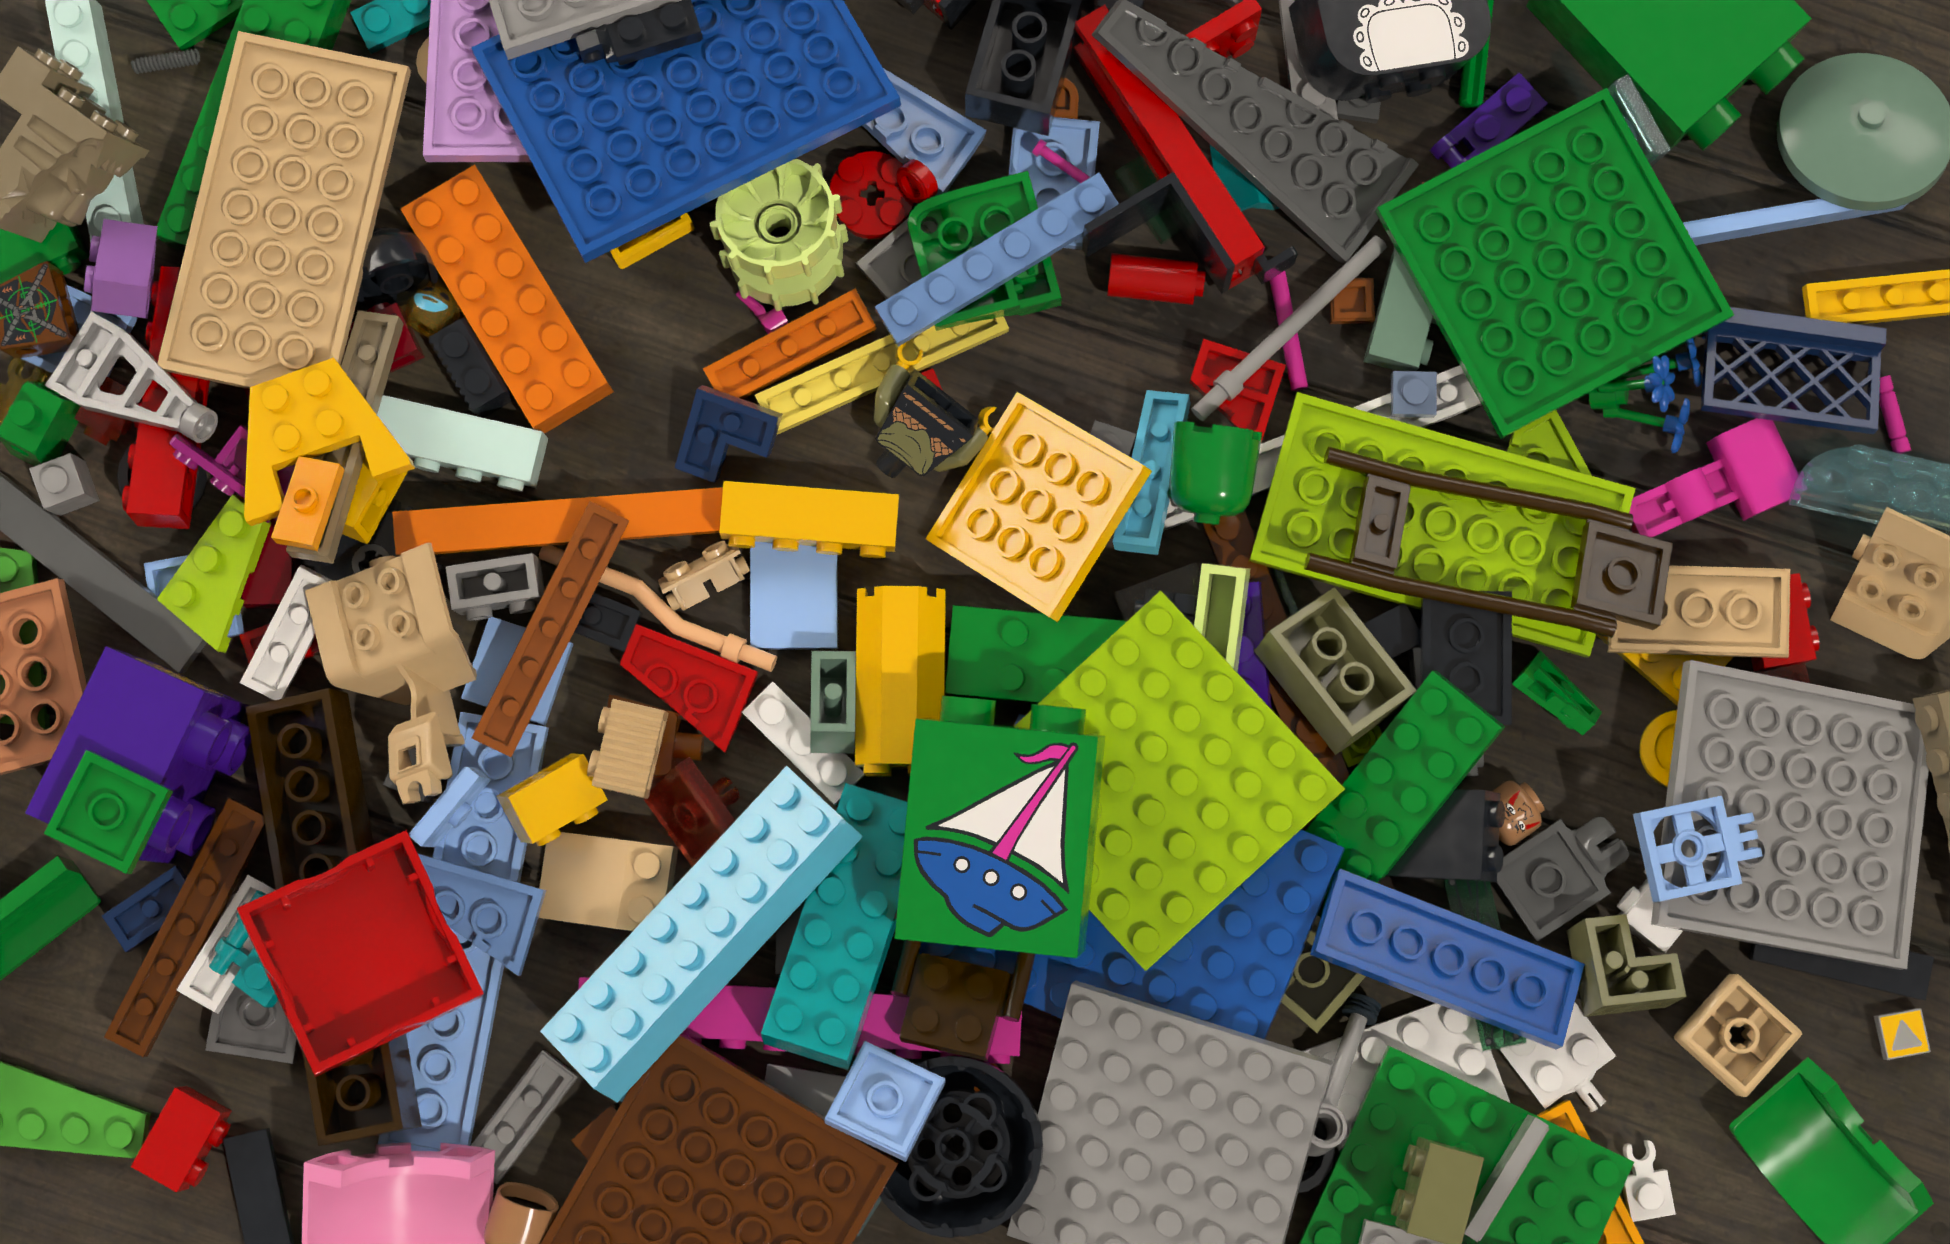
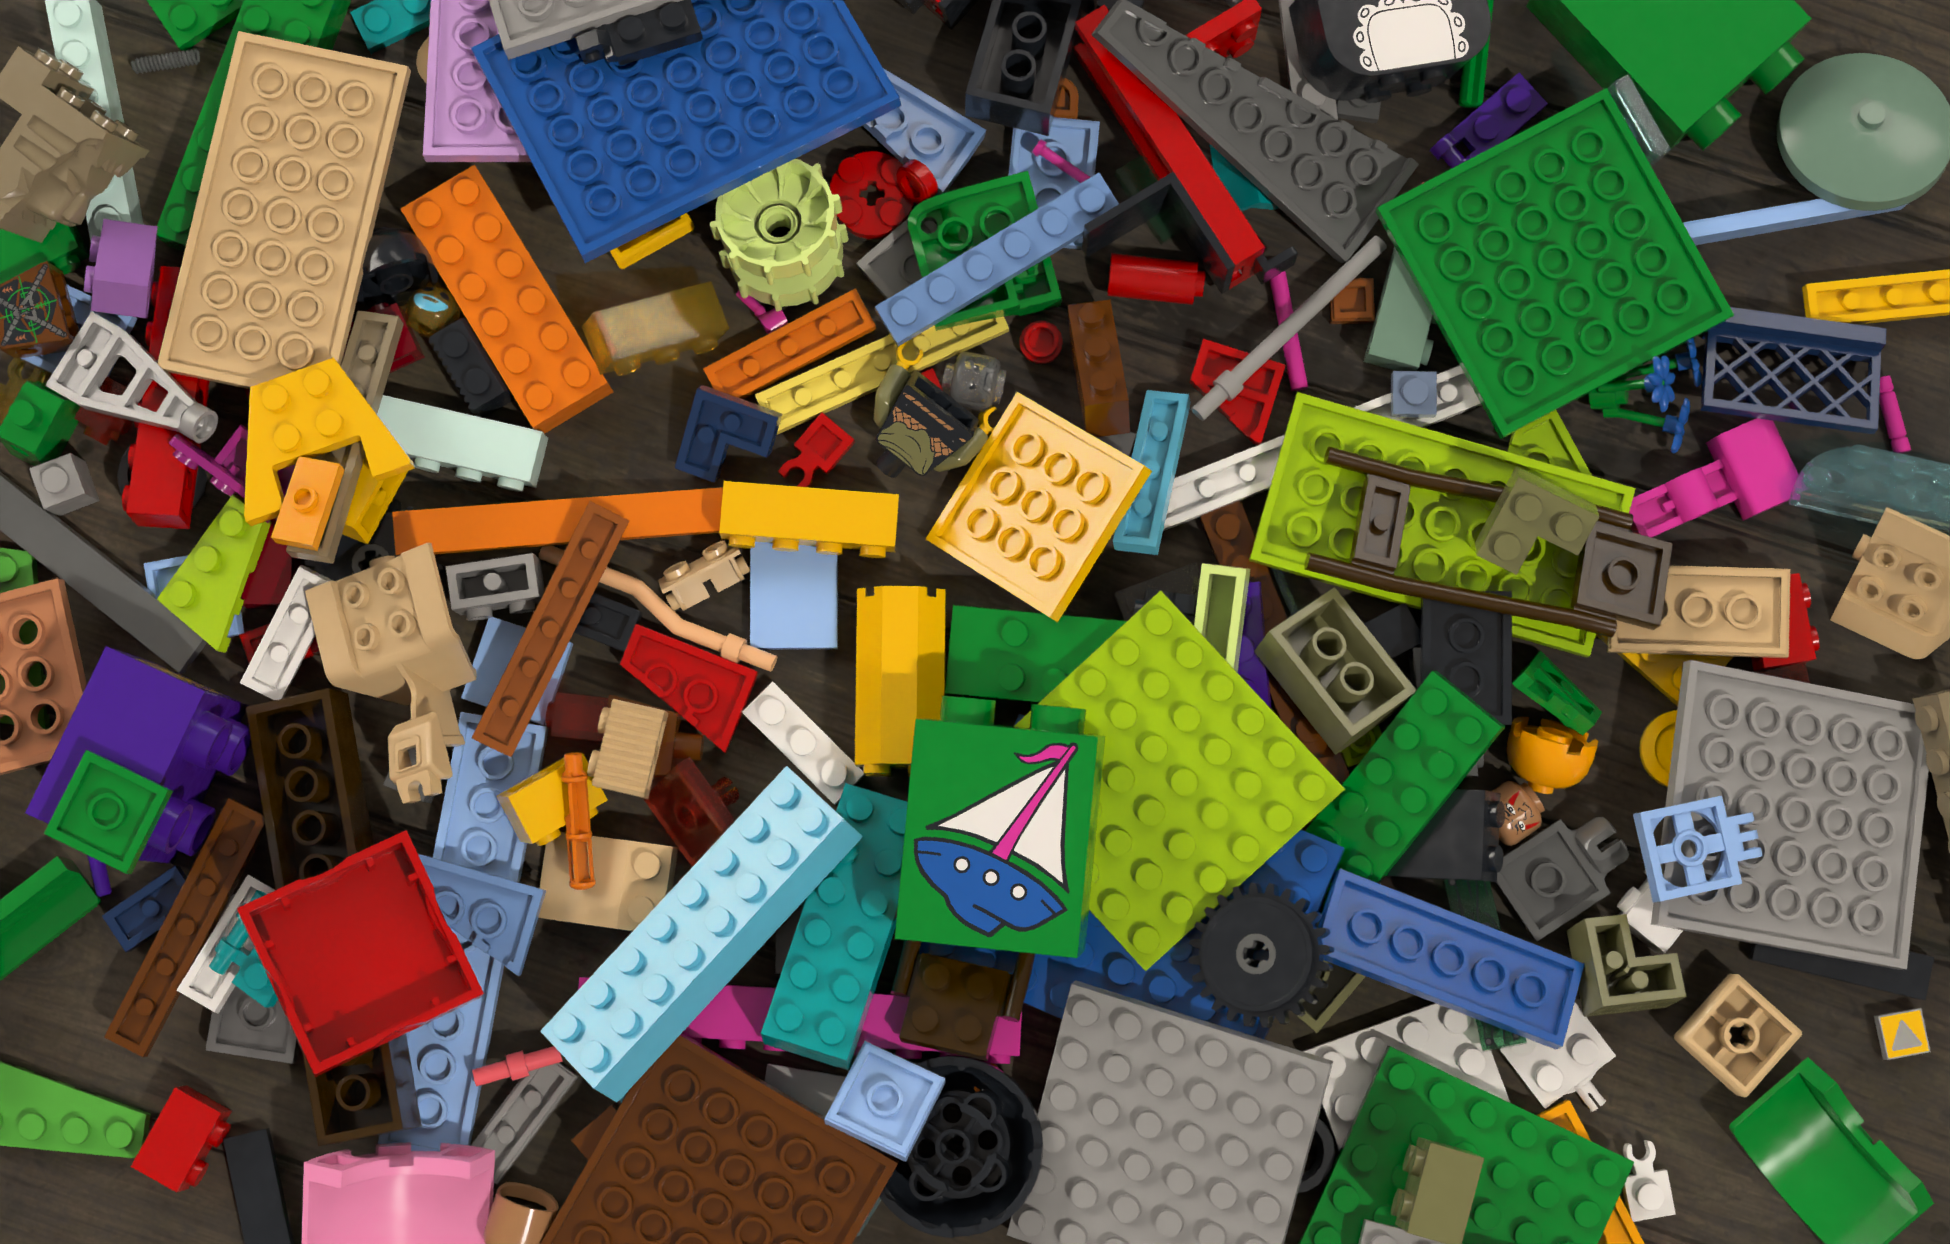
(100, 877): none -> dark purple piece
(450, 807): light blue plate -> none
(516, 1065): none -> coral bar
(575, 717): none -> clear red brick
(578, 823): none -> orange piece
(655, 329): none -> clear yellow brick
(820, 447): none -> red plate
(833, 702): sand green brick -> none
(975, 380): none -> head
(1041, 342): none -> red plate
(1098, 368): none -> reddish brown brick
(1213, 470): green cylinder -> none
(1274, 984): none -> black gear
(1361, 1012): light grey piece -> none
(1505, 1176): light grey tile -> none
(1529, 510): none -> olive brick
(1549, 754): none -> light orange cylinder

